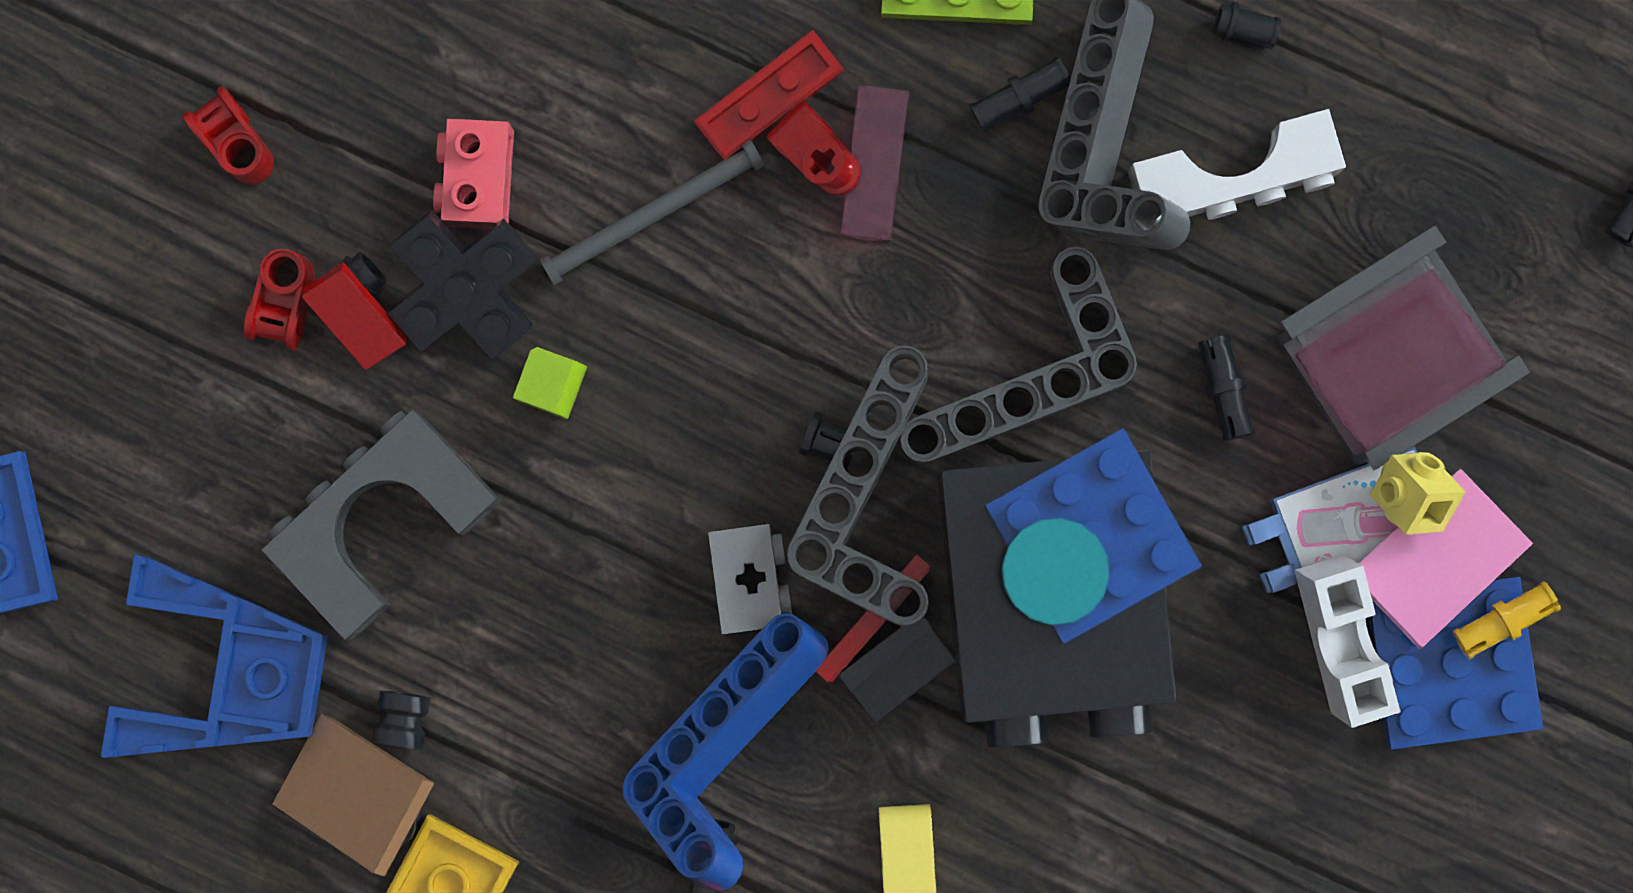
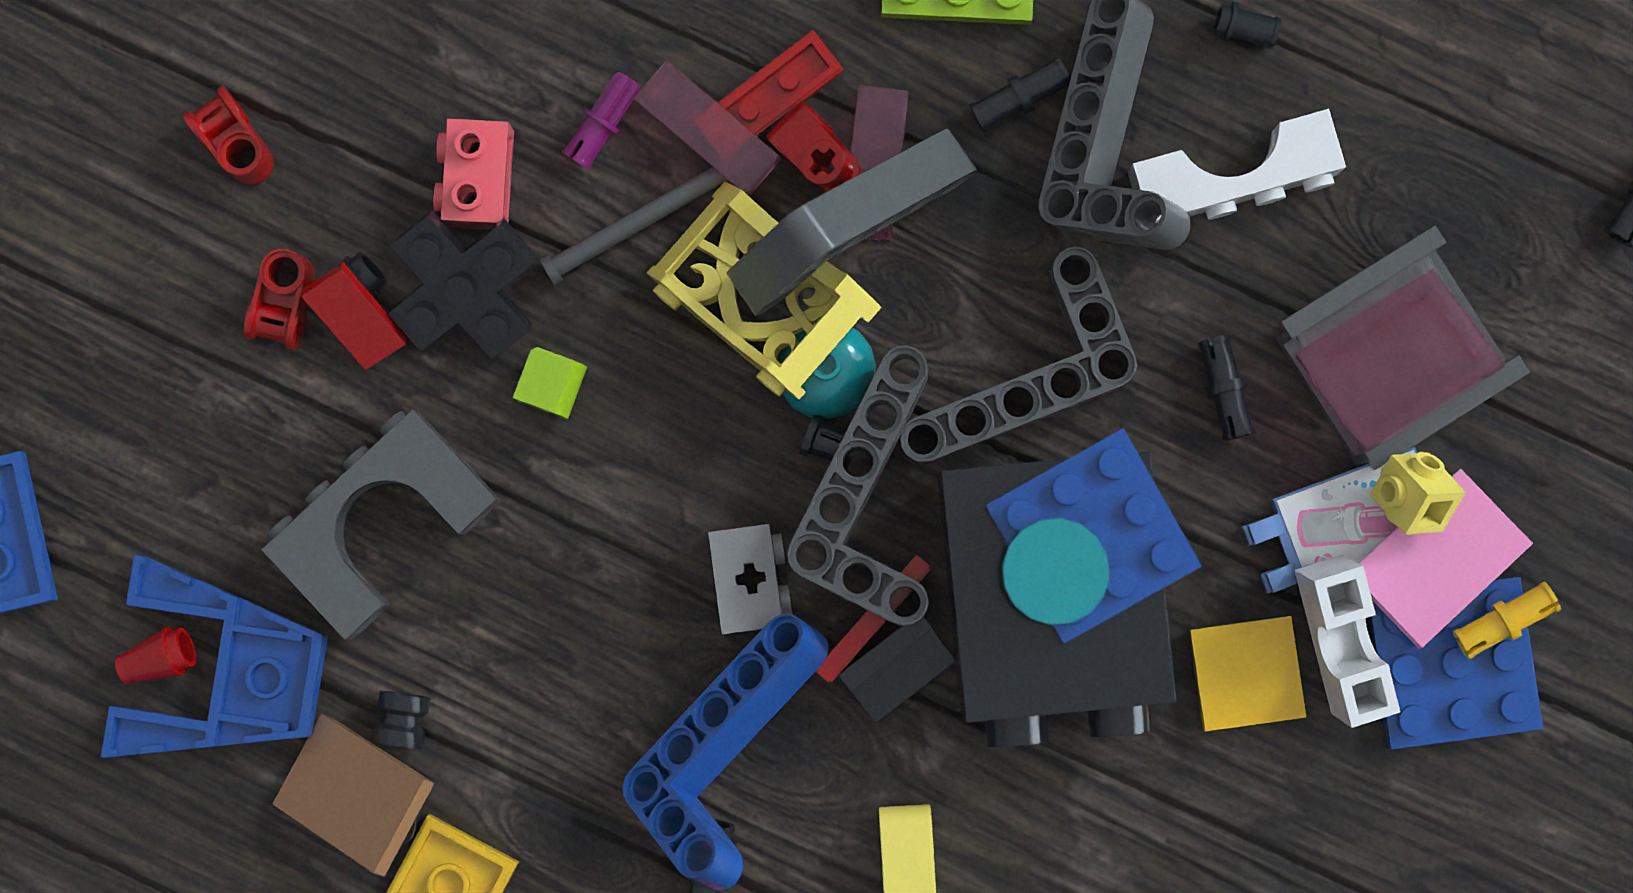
(159, 656): none -> red cone
(601, 120): none -> magenta axle
(707, 128): none -> clear pink tile
(832, 308): none -> light yellow fence
(838, 381): none -> teal cylinder
(846, 217): none -> dark grey beam
(1247, 673): none -> yellow tile

